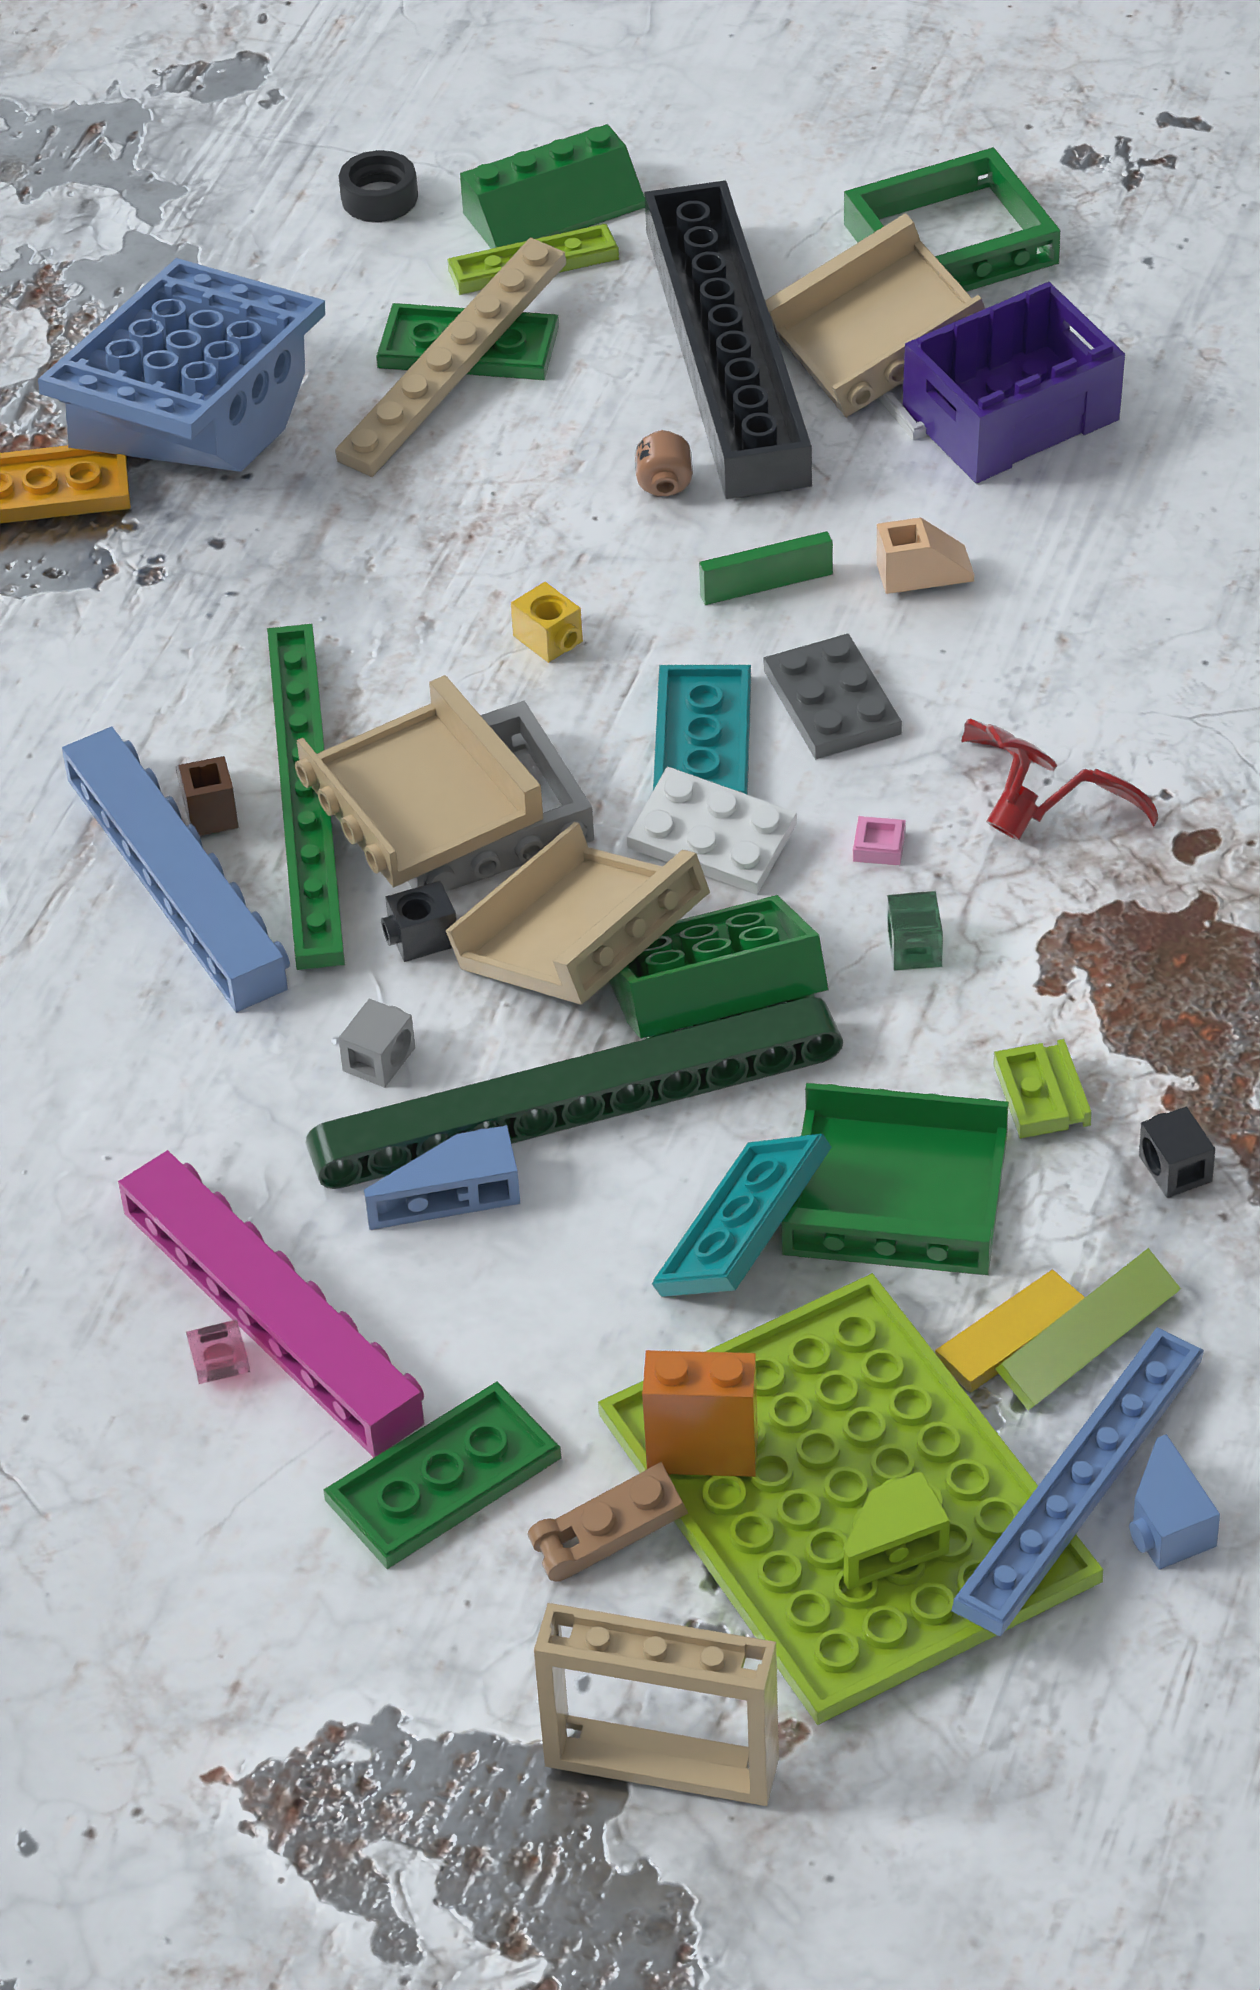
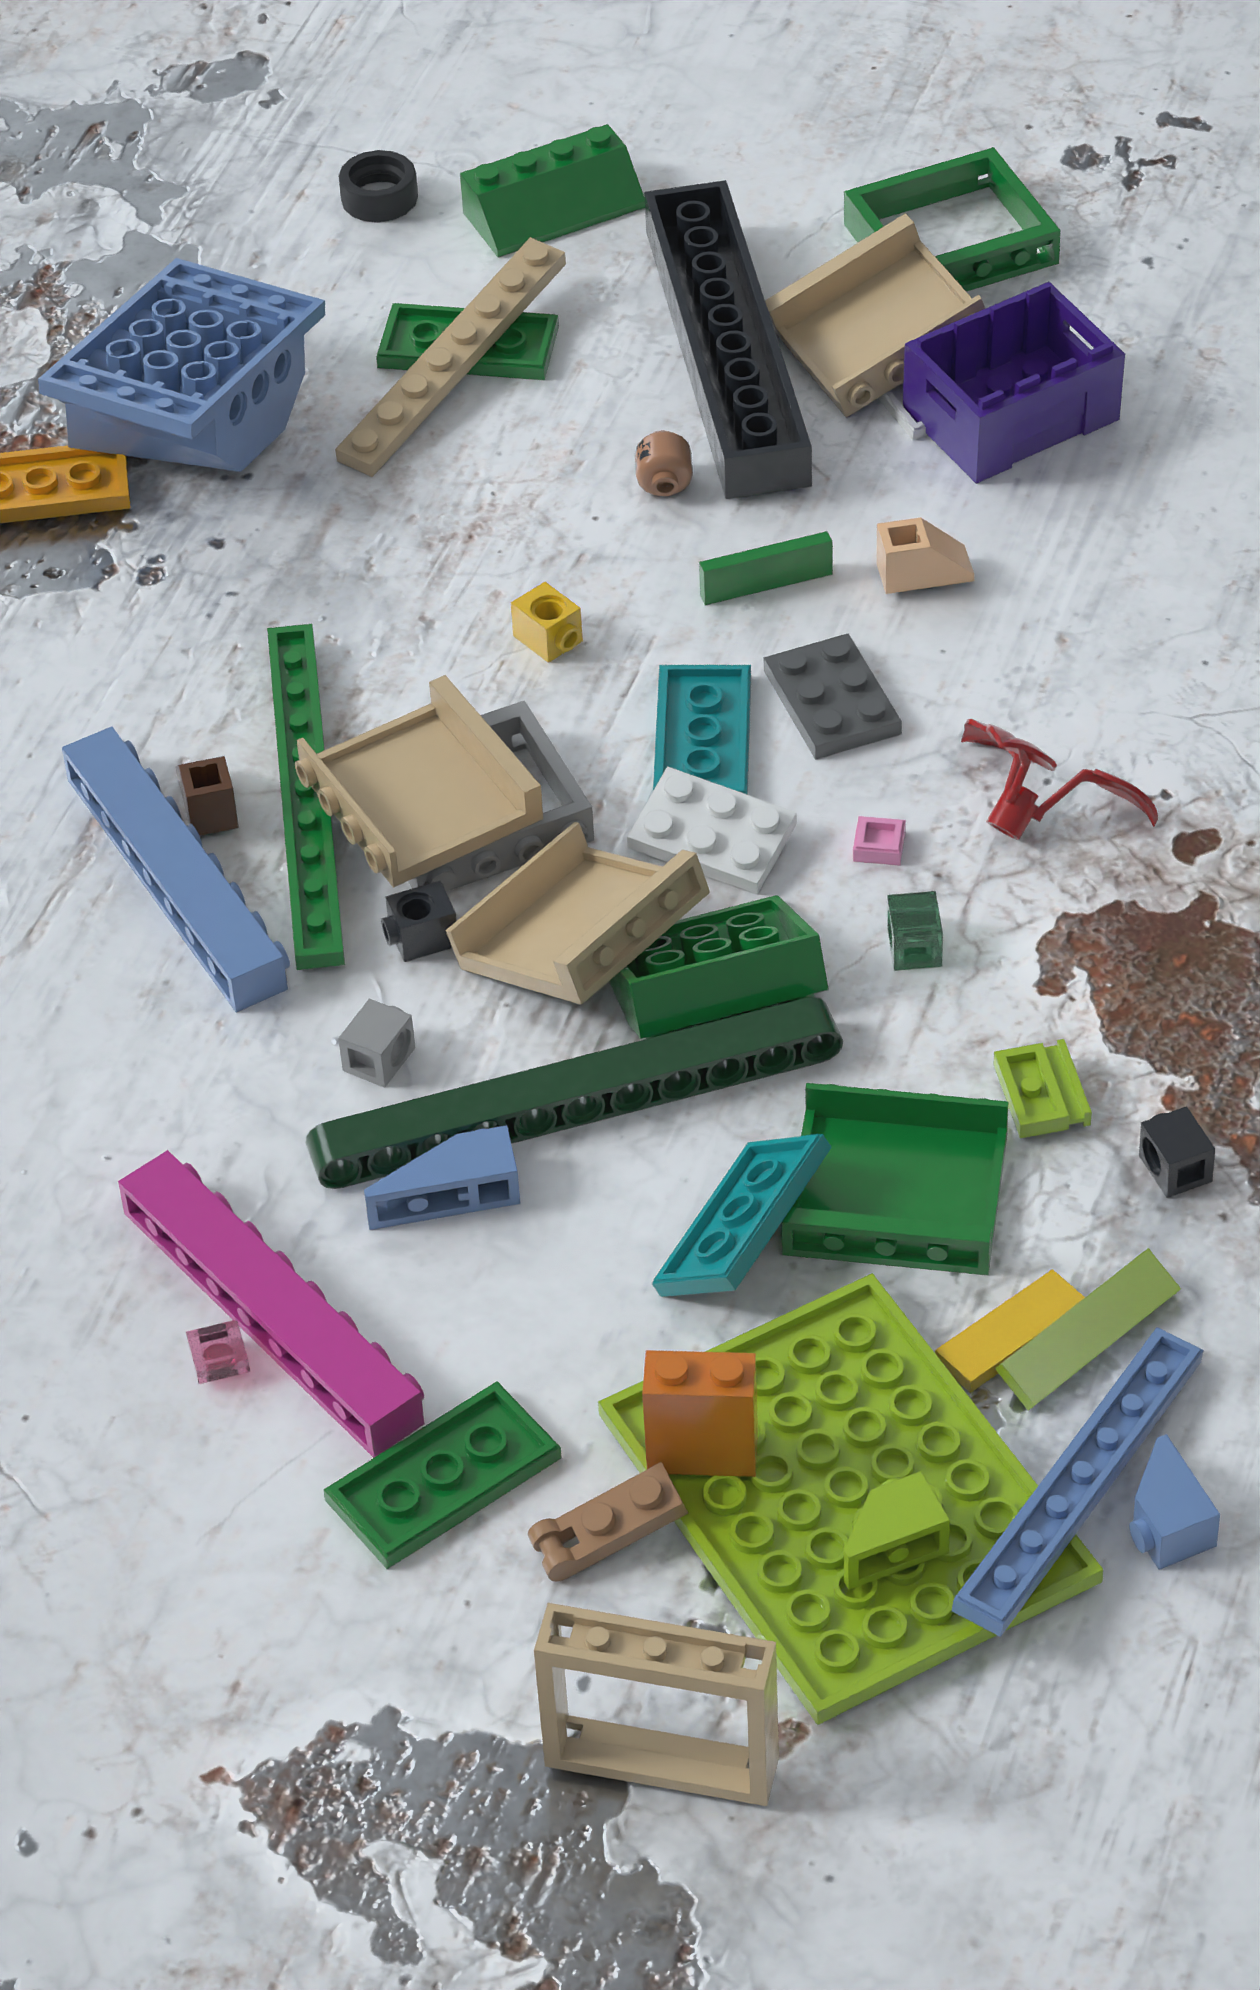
(581, 249): lime tile -> none

